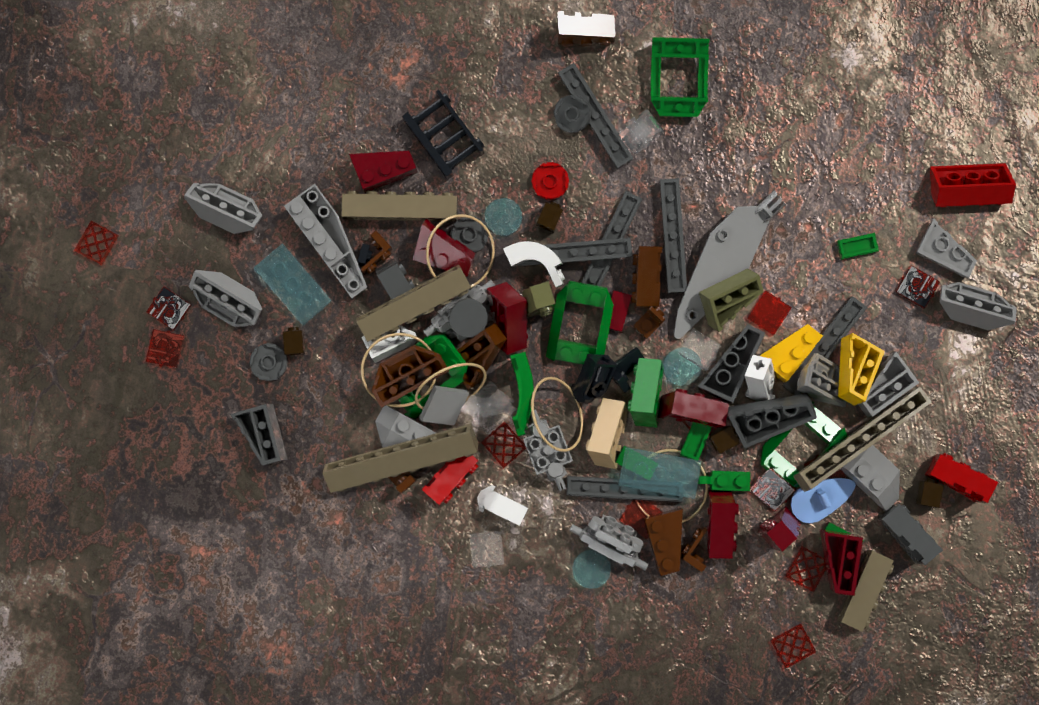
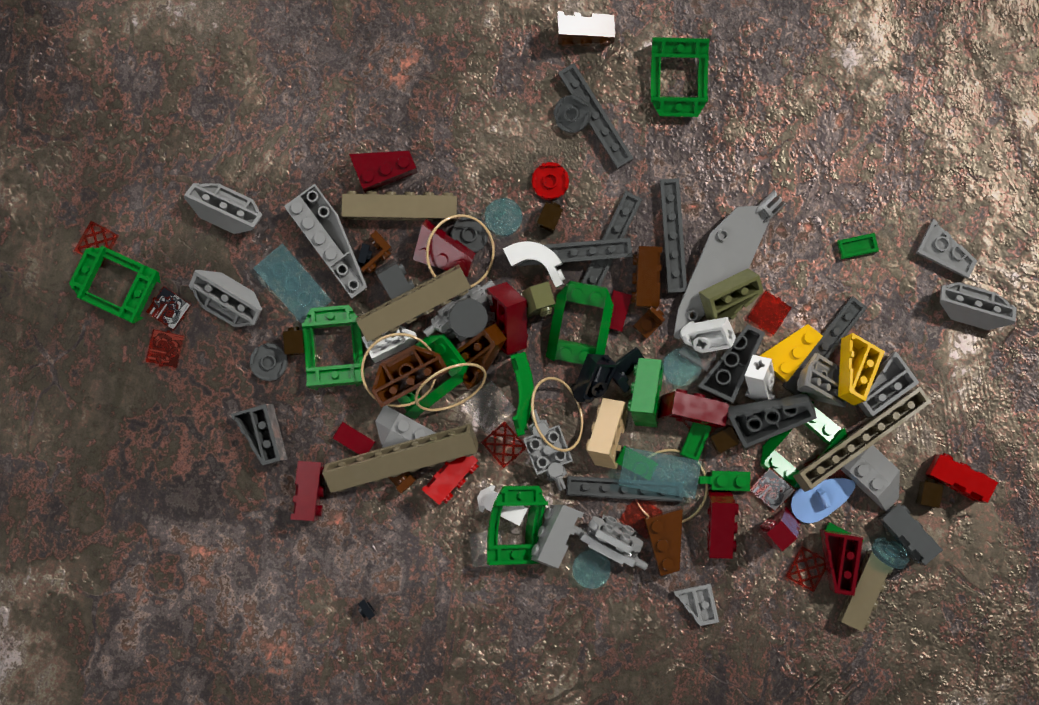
(137, 295): none -> green wedge
(308, 491): none -> dark red wedge
(338, 374): none -> green wedge
(353, 439): none -> dark red tile
(366, 609): none -> black plate
(436, 151): black fence -> none
(443, 405): light grey tile -> none
(488, 406): clear brick -> none
(515, 553): none -> green wedge
(554, 535): none -> light grey wedge
(641, 132): clear brick -> none
(695, 560): reddish brown bracket -> none
(700, 603): none -> light grey wing
(708, 335): none -> white piece
(800, 657): clear red window -> none
(890, 553): none -> clear light blue tile
(917, 287): piece -> none
(971, 185): red slope -> none

